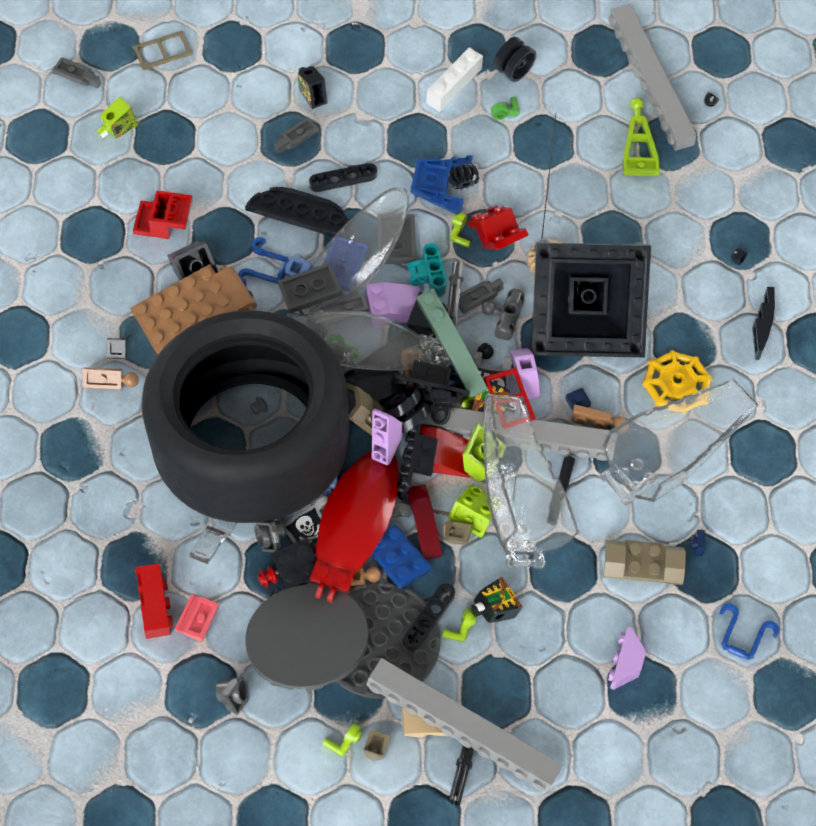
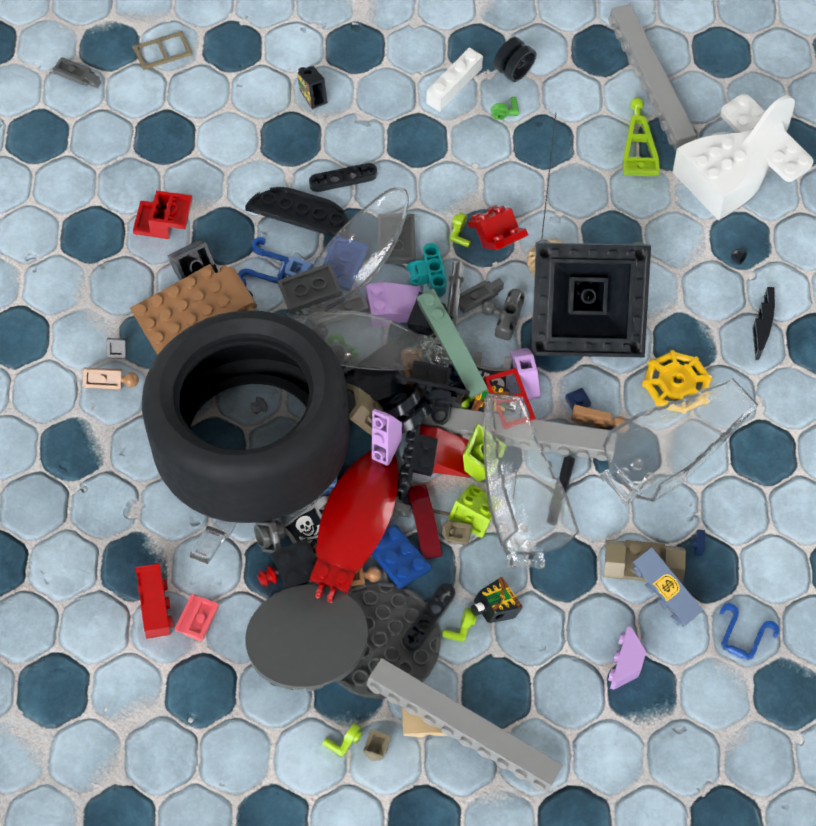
(117, 119): lime torso -> none
(232, 692): dark grey piece -> none
(296, 135): dark grey hinge -> none
(432, 180): blue wing -> none
(463, 176): black gear -> none
(463, 766): black pin -> none
(486, 350): black piece -> none
(667, 587): none -> sand blue brick
(710, 99): black hinge -> none
(730, 166): none -> white brick

